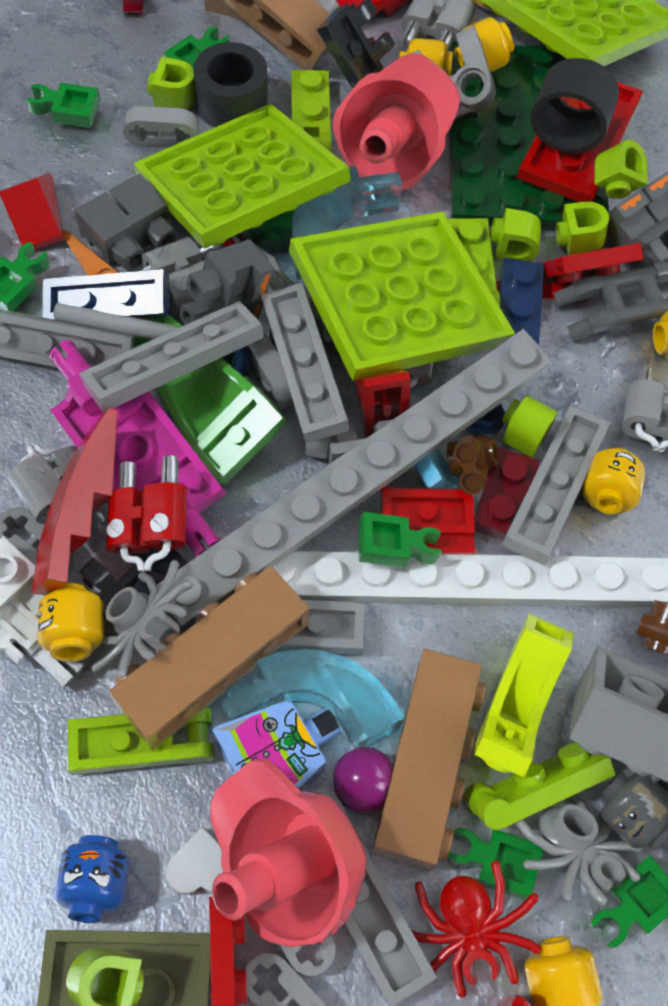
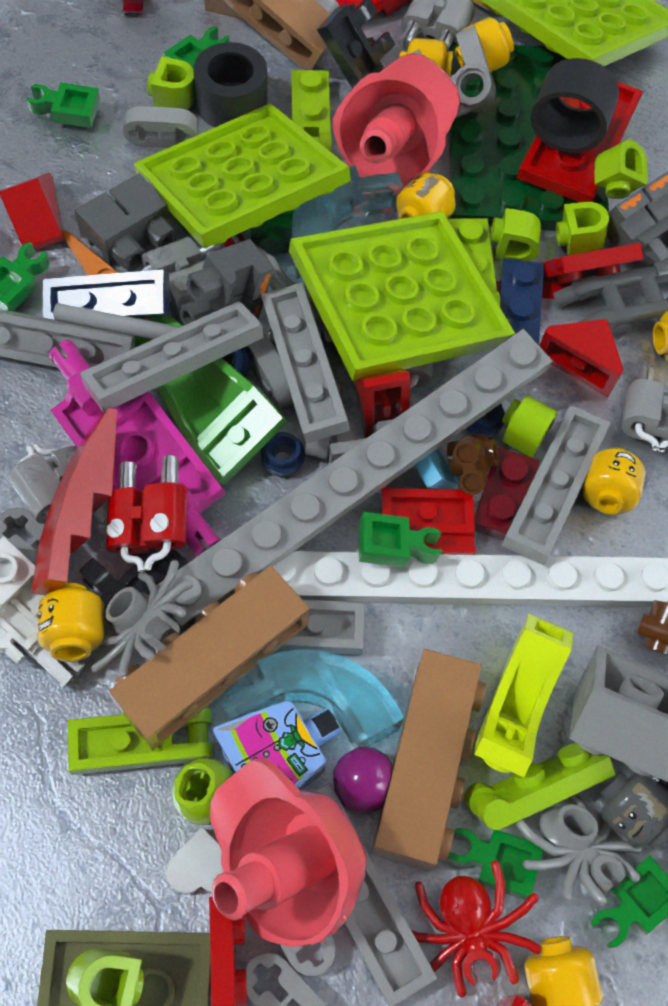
(91, 878): blue head -> none
(195, 788): none -> lime piece
(285, 443): none -> dark blue plate
(426, 195): none -> yellow head
(585, 353): none -> red slope

